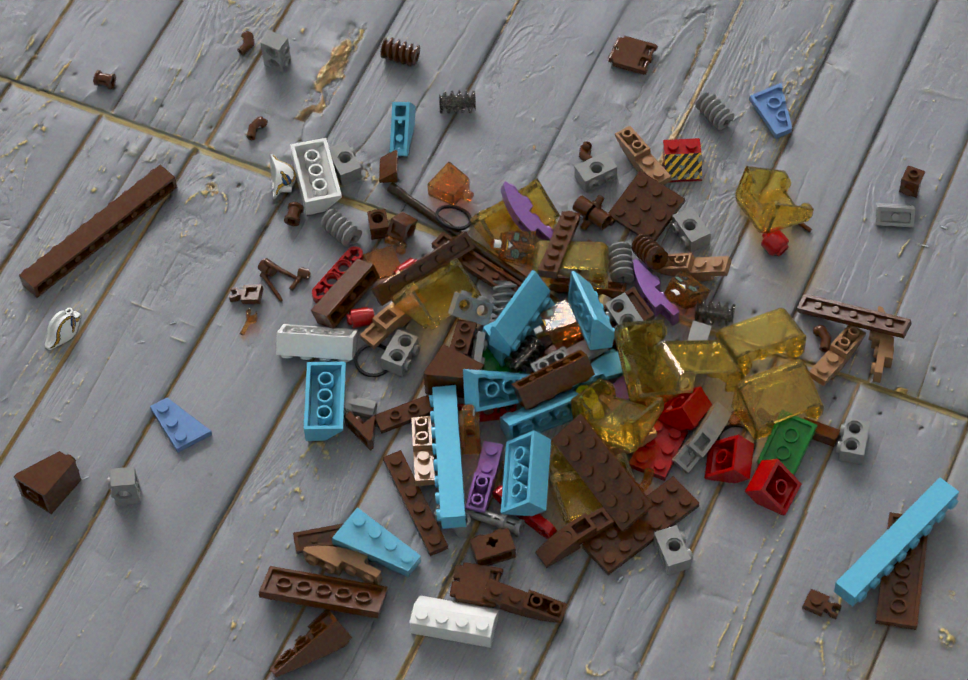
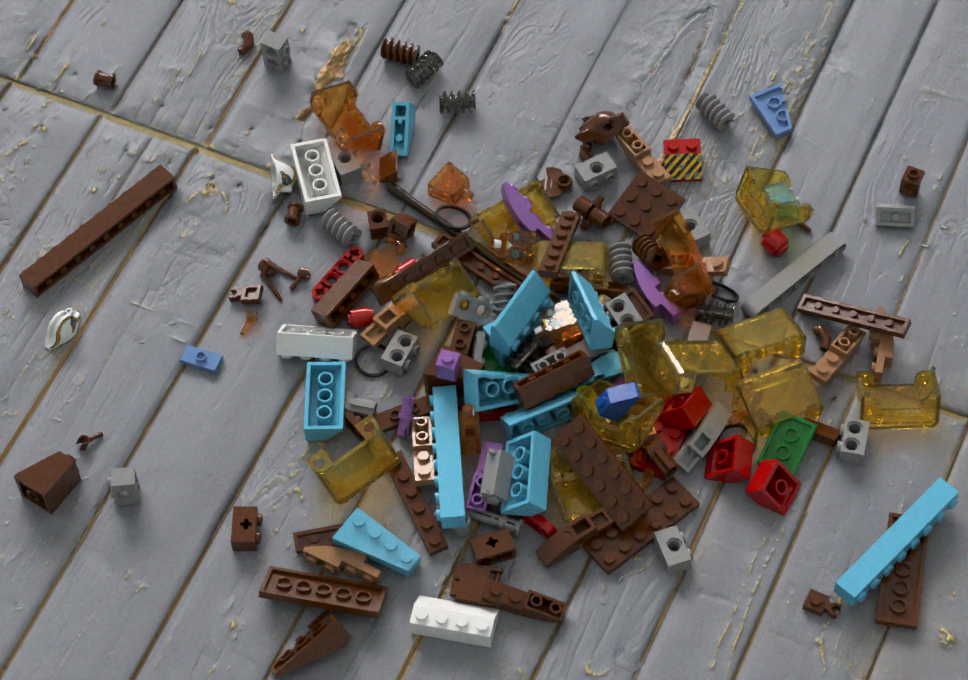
(85, 440): none -> reddish brown hand
(179, 425): medium blue wing -> none
(201, 359): none -> medium blue plate
(241, 537): none -> reddish brown brick
(254, 125): reddish brown arm -> none
(342, 119): none -> clear orange windscreen
(357, 467): none -> clear yellow windscreen
(406, 416): none -> medium lavender pin
(423, 68): none -> clear smoke piece
(448, 365): none -> medium lavender brick
(497, 476): none -> light grey brick
(554, 182): none -> reddish brown plate
(601, 127): none -> reddish brown piece
(617, 401): none -> blue slope
(631, 54): reddish brown plate -> none
(656, 452): none -> reddish brown piece
(683, 254): none -> clear orange windscreen
(727, 288): none -> black piece
(780, 192): none -> clear light blue brick
(794, 276): none -> light grey beam
(899, 404): none -> clear yellow windscreen

